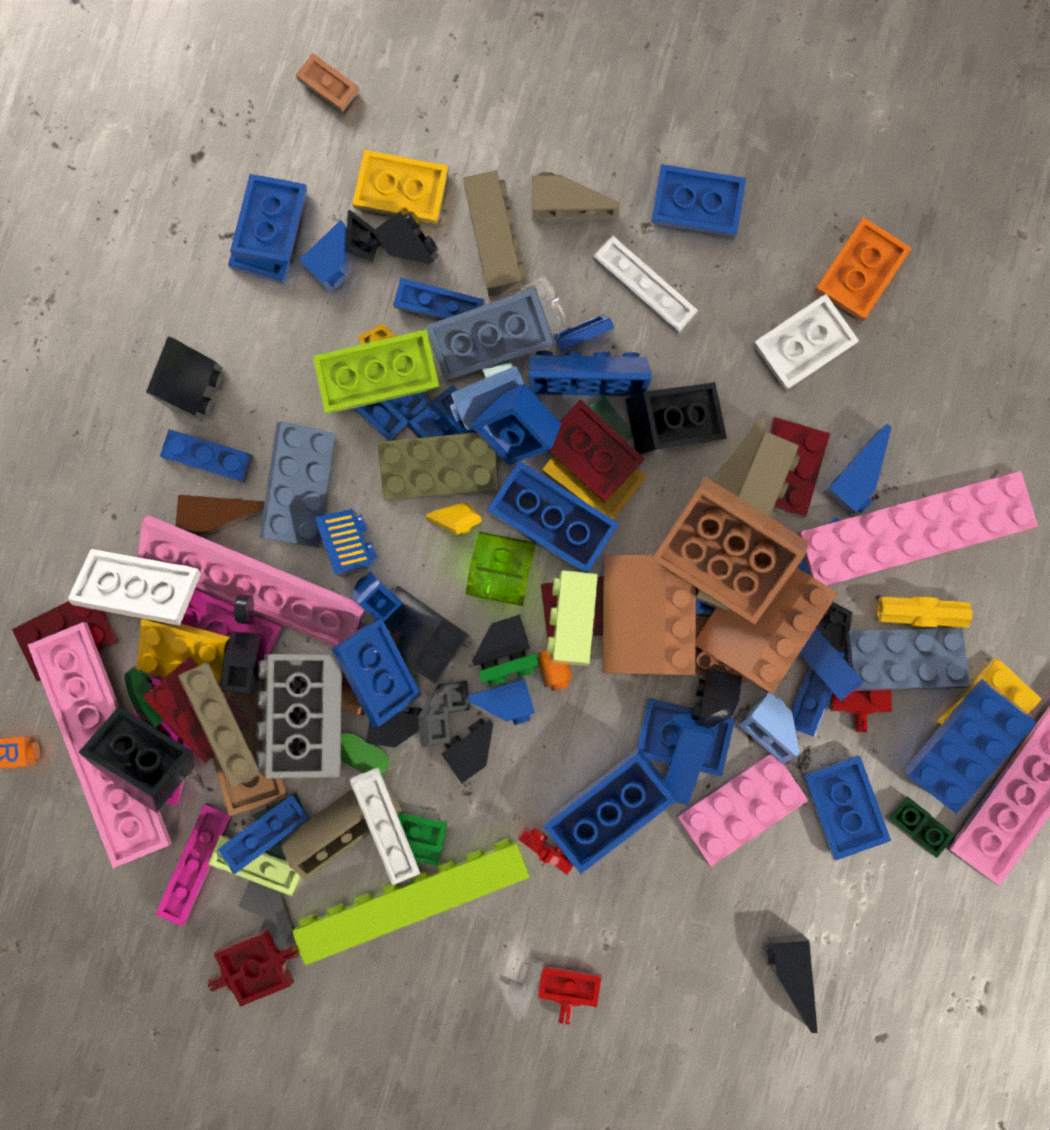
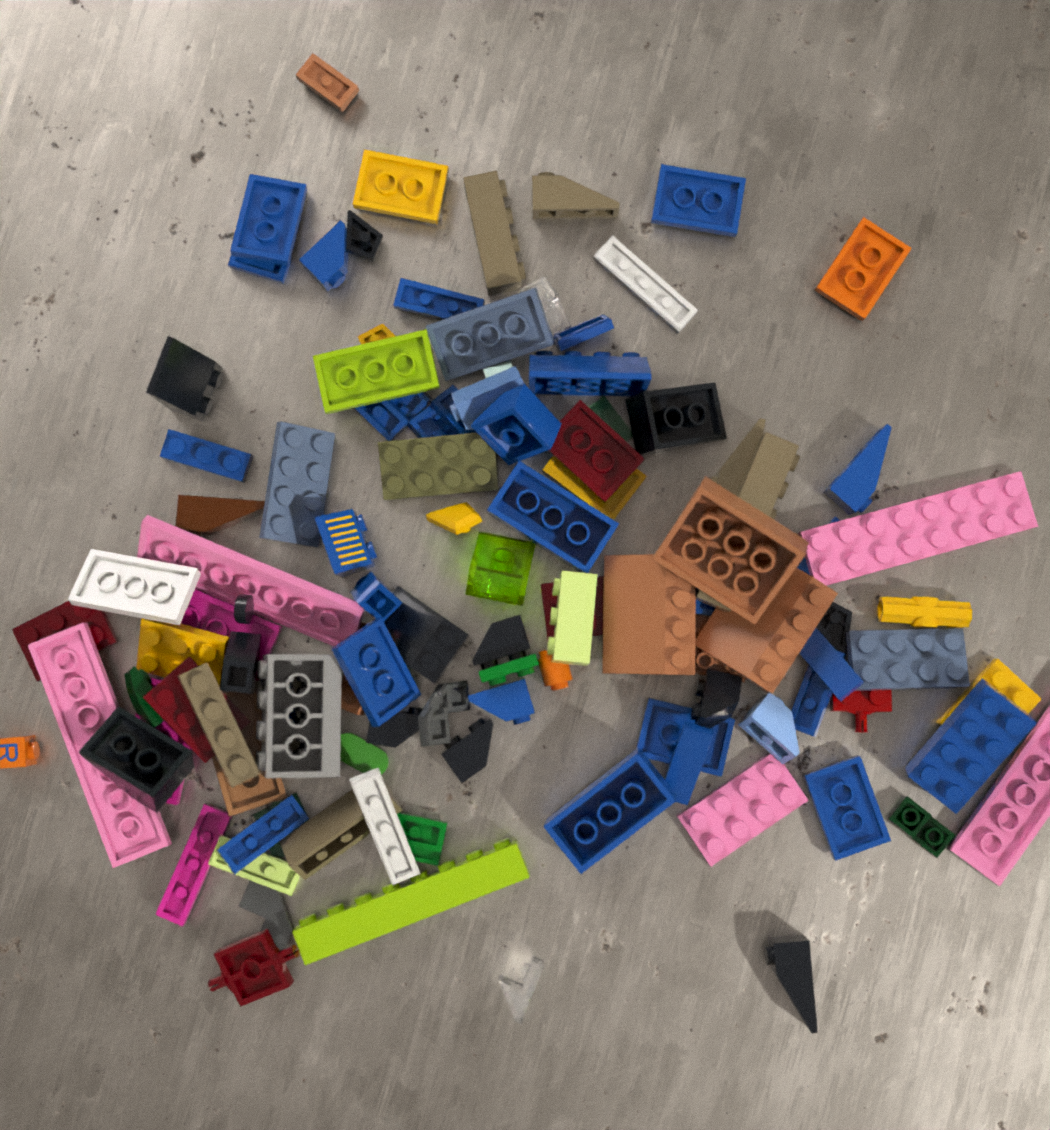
(405, 239): black slope -> none
(547, 853): red plate -> none
(569, 989): red plate -> none
(803, 479): dark red plate -> none
(805, 342): white plate -> none

